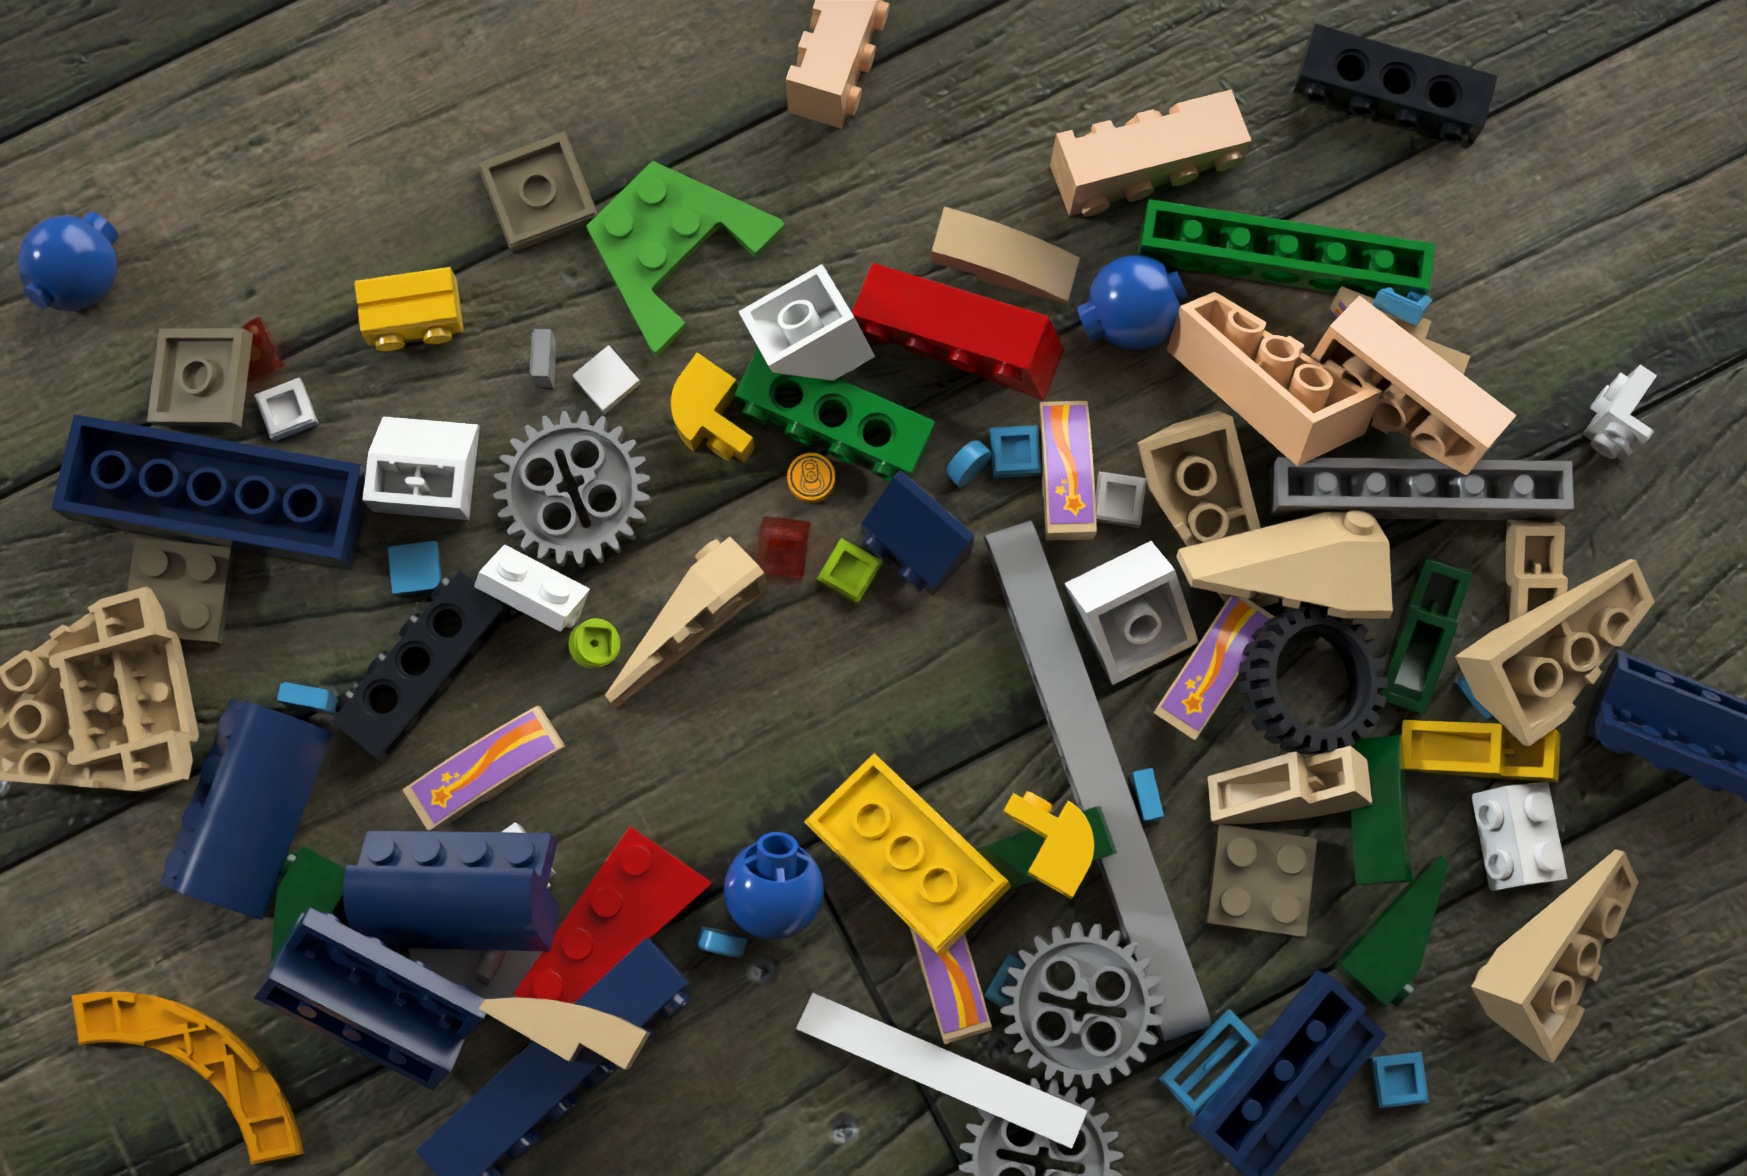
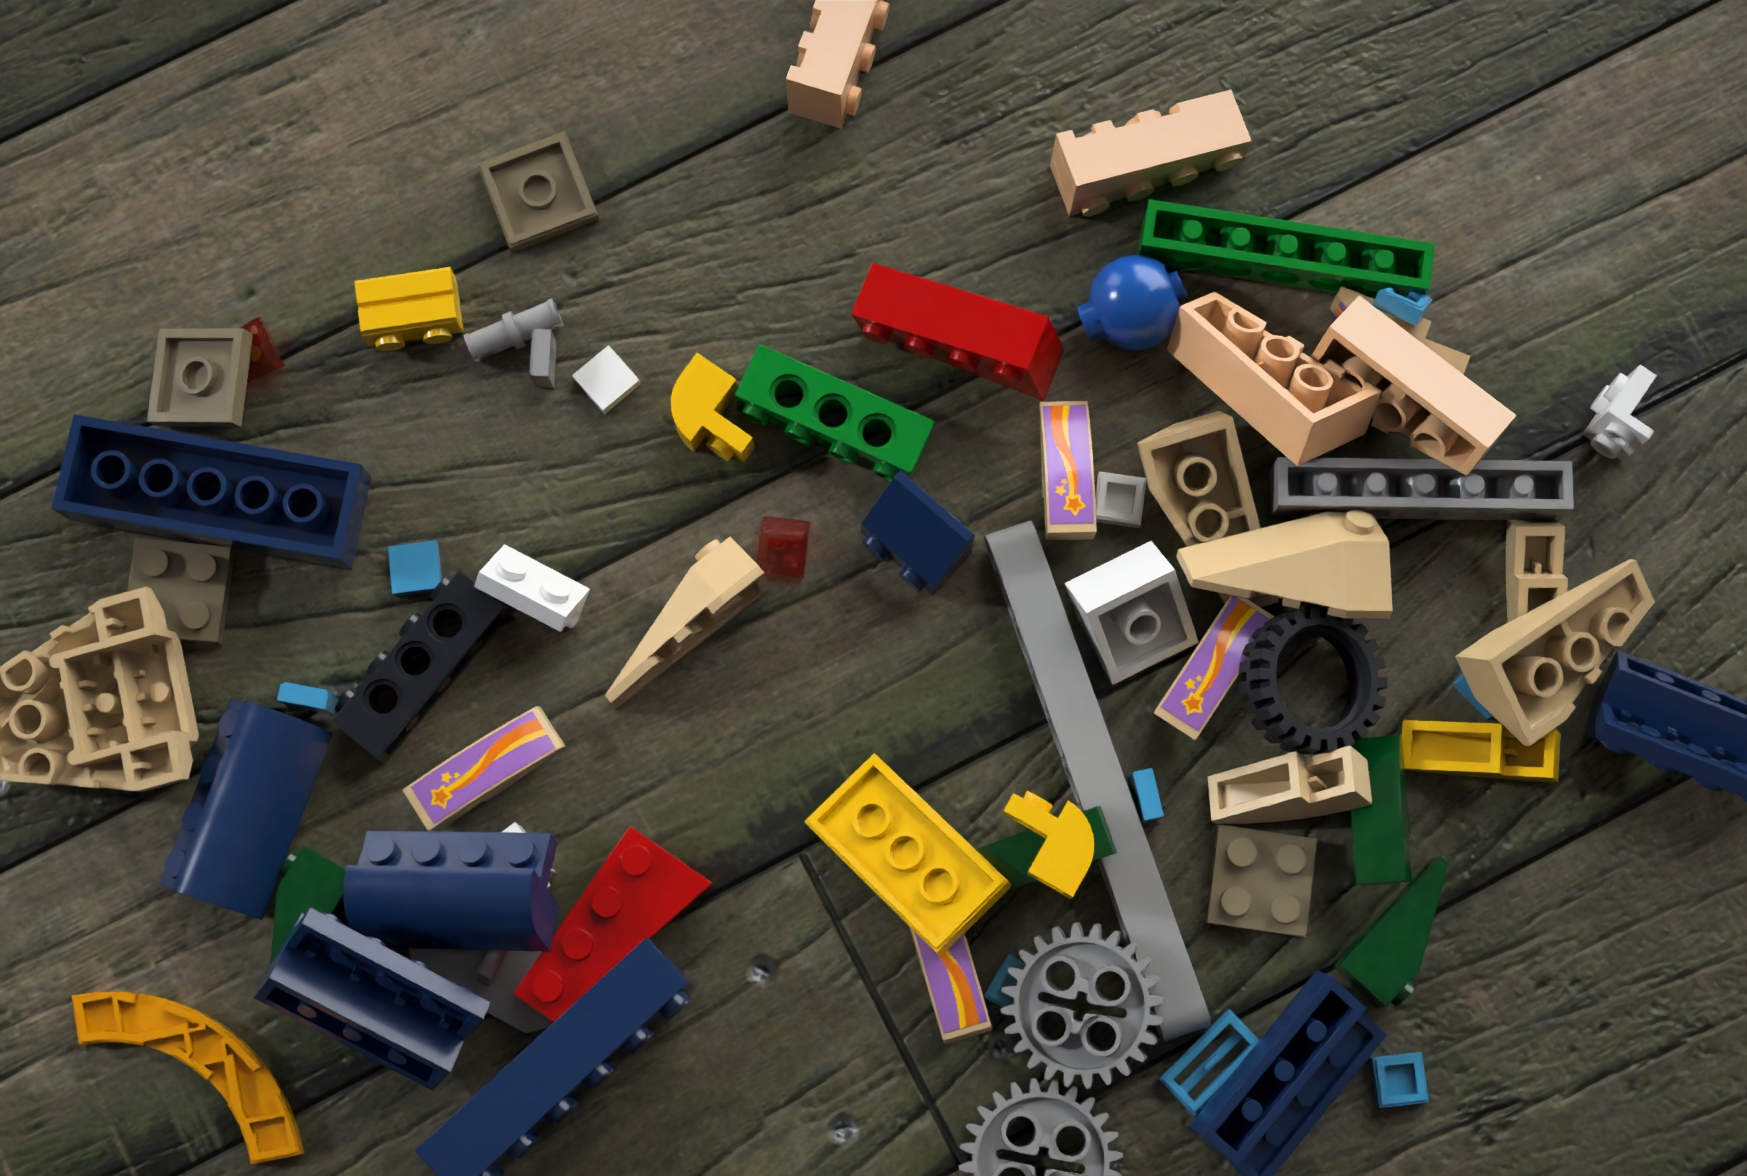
(68, 262): blue brick -> none
(286, 409): white tile -> none
(421, 468): white slope -> none
(512, 330): none -> light grey pin
(533, 504): light grey gear -> none
(569, 1027): tan slope -> none
(594, 643): lime tile -> none
(657, 228): bright green wing -> none
(721, 942): dark azure tile -> none
(773, 888): blue brick -> none
(807, 329): white slope -> none
(811, 478): light orange tile -> none
(849, 571): lime tile -> none
(942, 1070): white sticker -> none
(968, 463): dark azure tile -> none
(1003, 256): tan slope -> none
(1015, 451): dark azure tile -> none
(1417, 74): black brick -> none
(1425, 633): dark green slope -> none
(1519, 835): white bracket -> none
(1543, 968): tan wedge -> none

